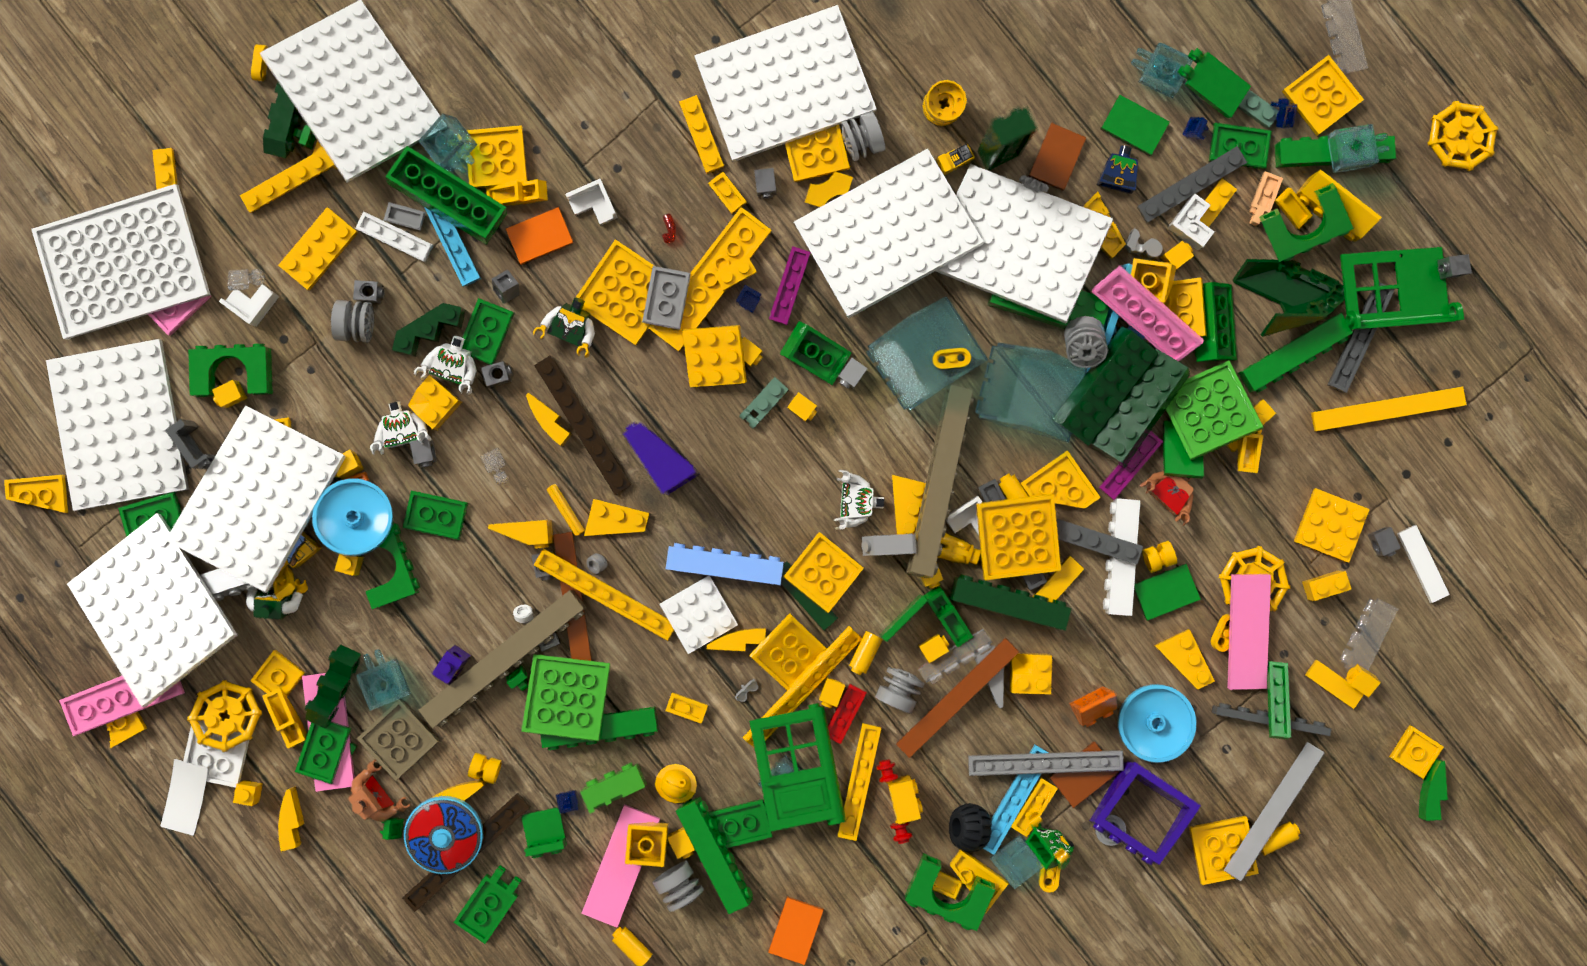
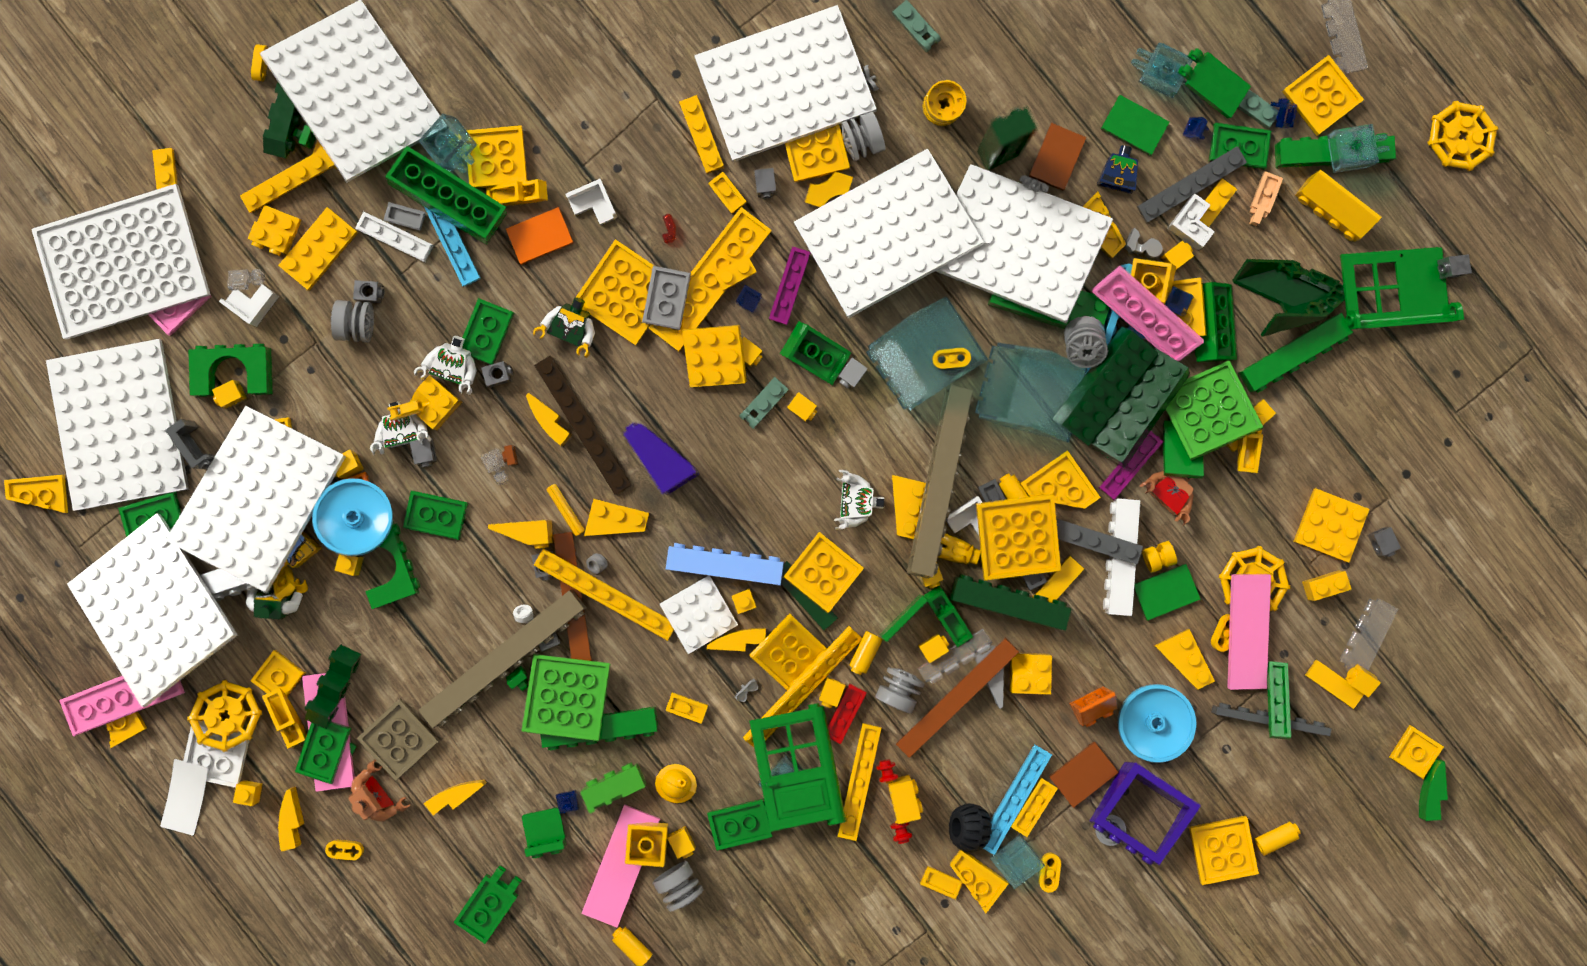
(274, 230): none -> yellow plate
(344, 844): none -> yellow beam
(371, 681): clear light blue hinge -> none
(392, 828): green tile -> none
(406, 409): none -> yellow bar
(427, 327): dark green brick -> none
(443, 834): dish -> none
(451, 665): dark purple torso -> none
(484, 768): yellow wheel -> none
(491, 830): dark brown plate -> none
(505, 286): flat silver brick -> none
(509, 455): none -> dark orange plate
(714, 855): green brick -> none
(744, 601): none -> yellow brick
(795, 930): orange tile -> none
(869, 80): none -> light grey piece
(889, 544): light grey slope -> none
(916, 25): none -> sand green plate
(955, 159): leg -> none
(967, 912): green arch -> none
(1045, 763): light grey tile -> none
(1049, 845): green torso -> none
(1179, 301): none -> clear blue panel
(1274, 812): light grey tile -> none
(1293, 208): yellow tile -> none
(1334, 223): green arch -> none
(1357, 345): dark grey plate -> none
(1388, 408): yellow tile -> none
(1423, 564): white tile -> none

